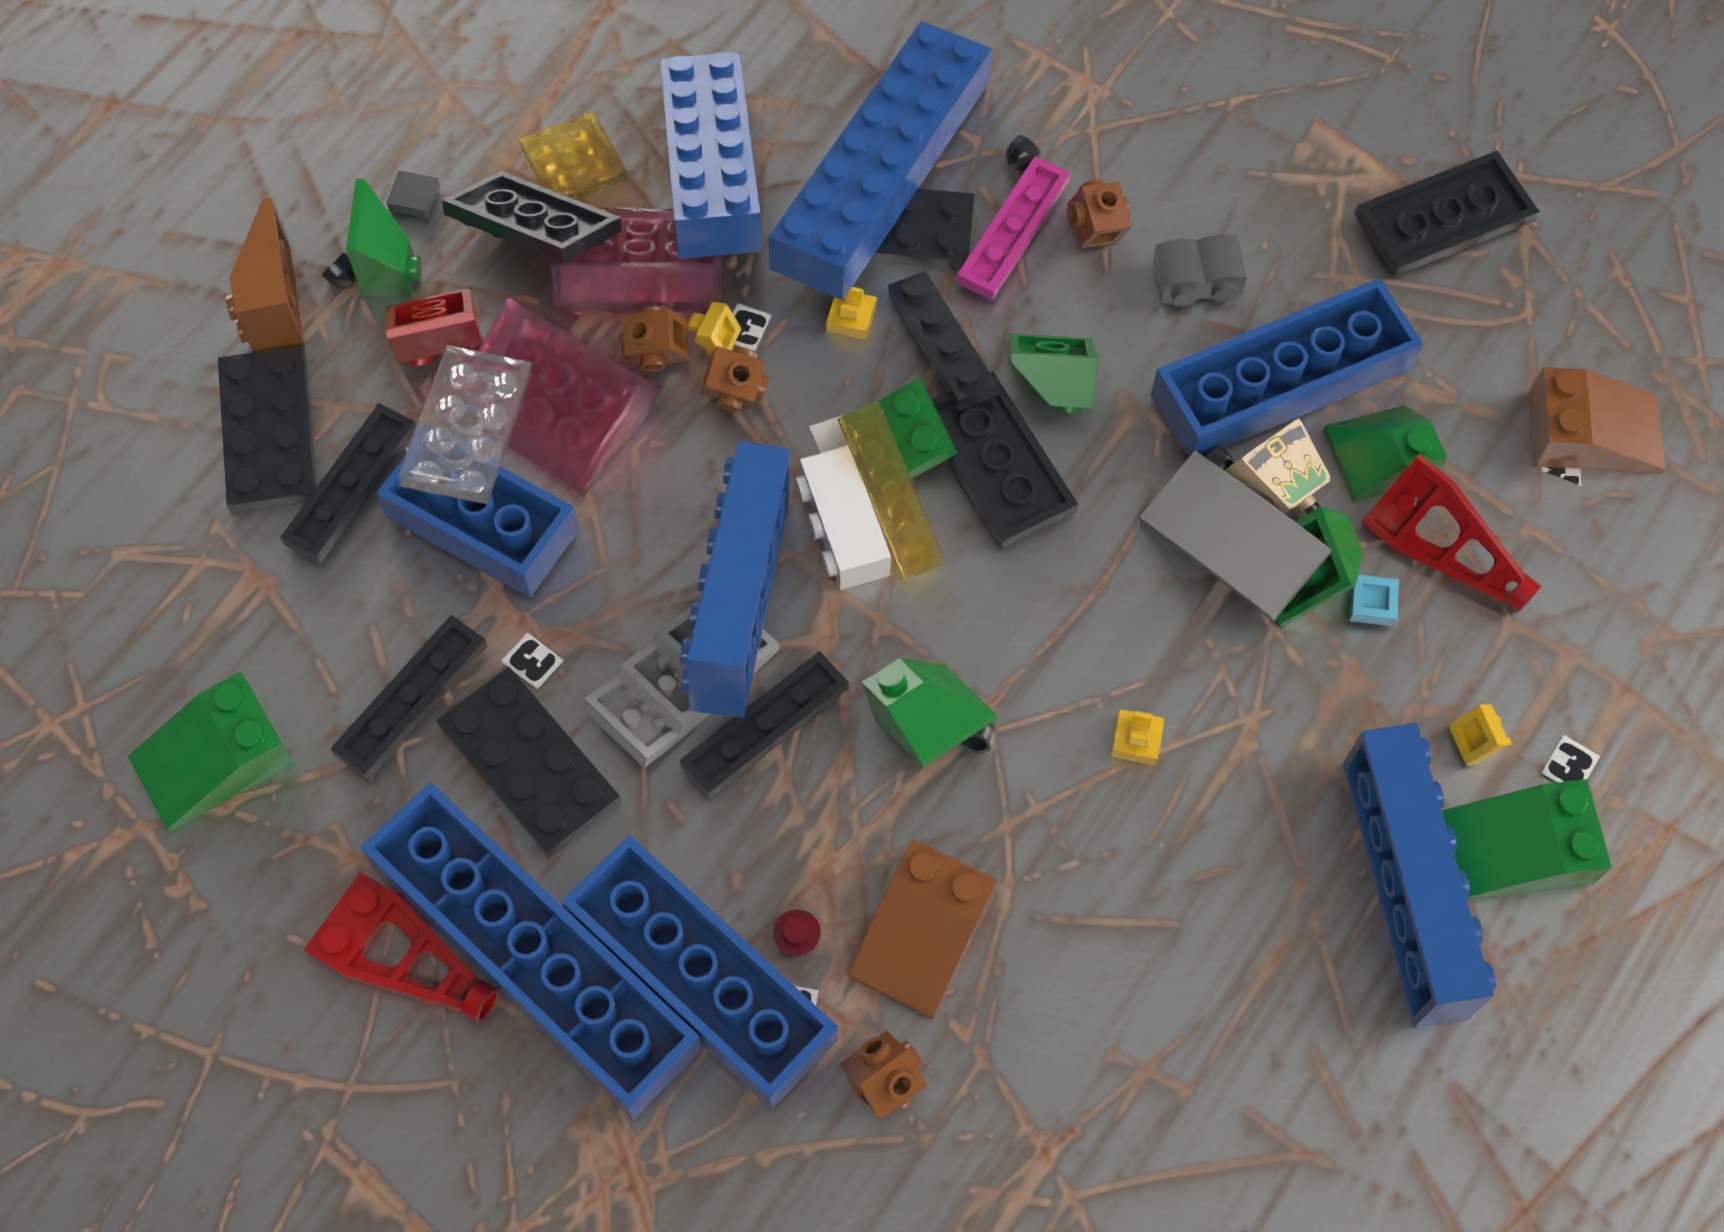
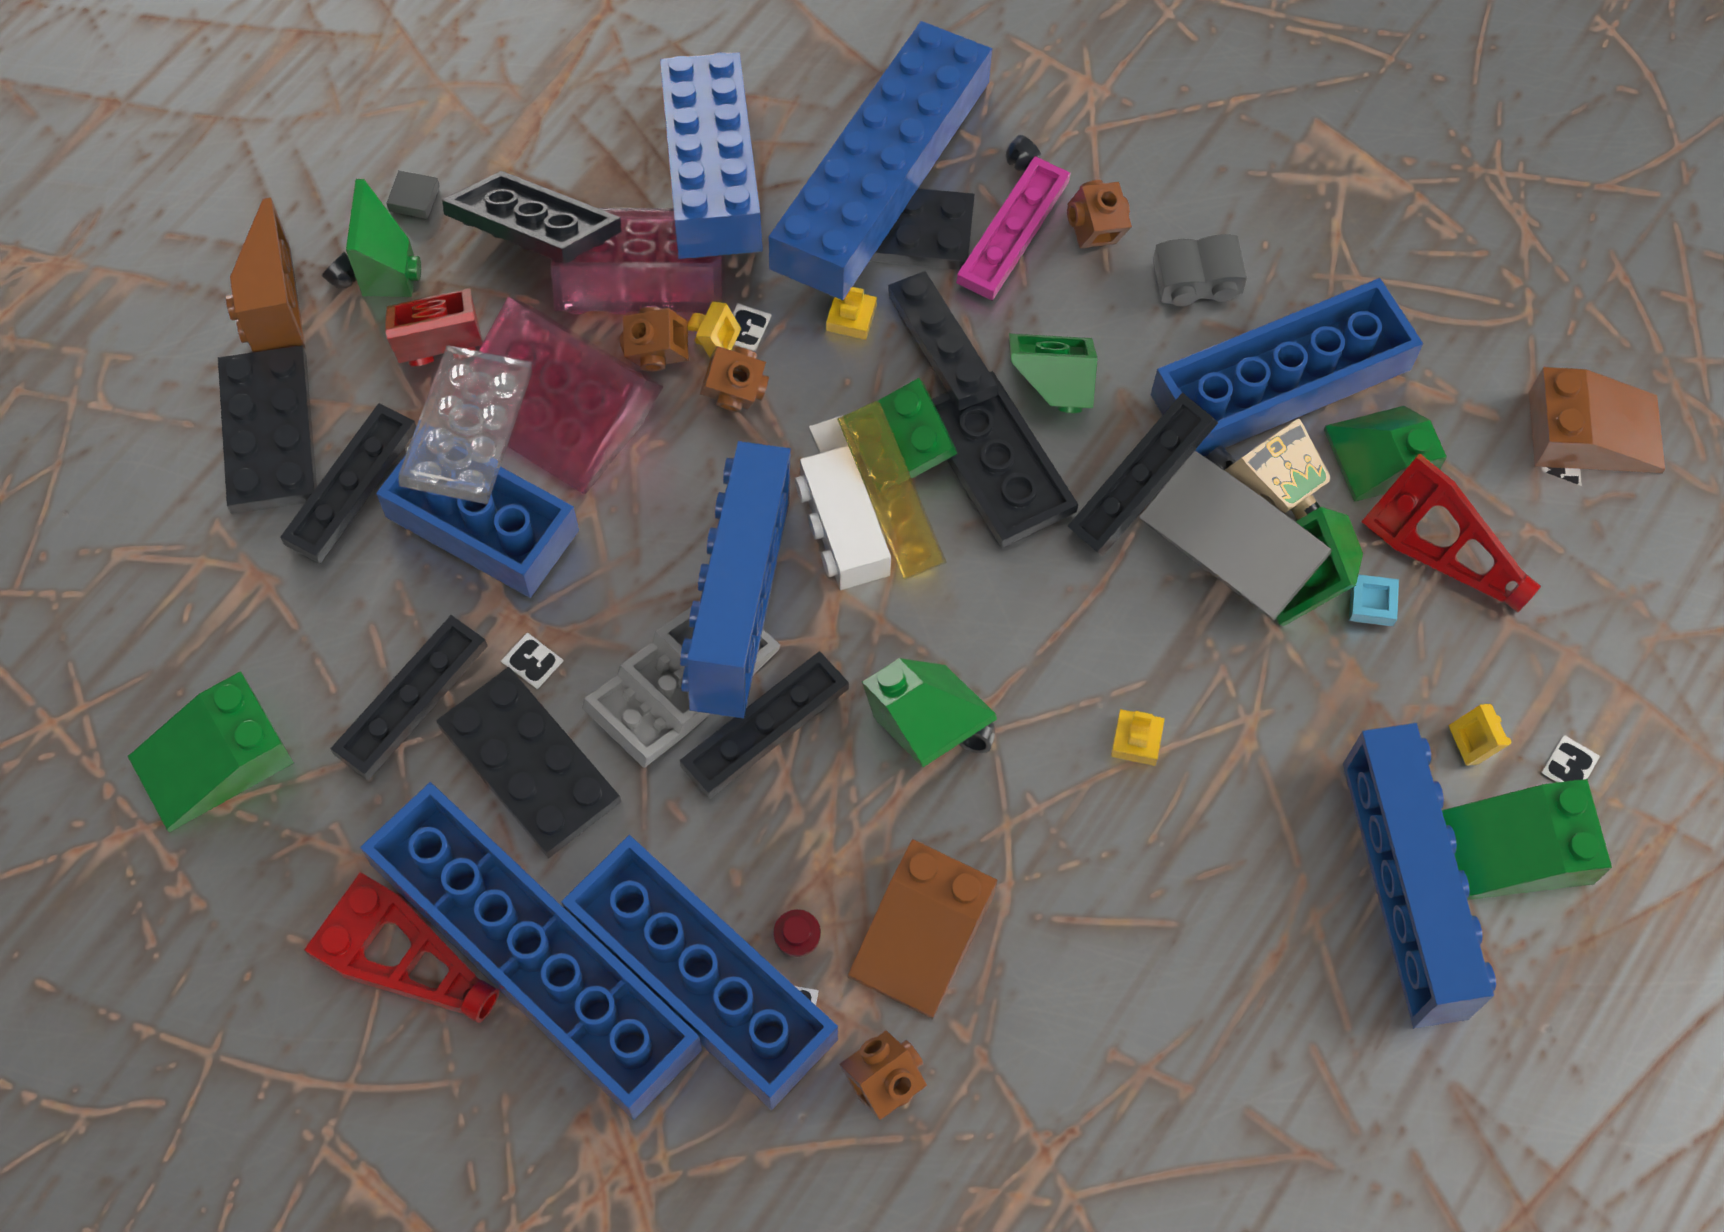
(574, 157): clear yellow plate -> none
(1142, 474): none -> black plate
(1446, 213): black plate -> none

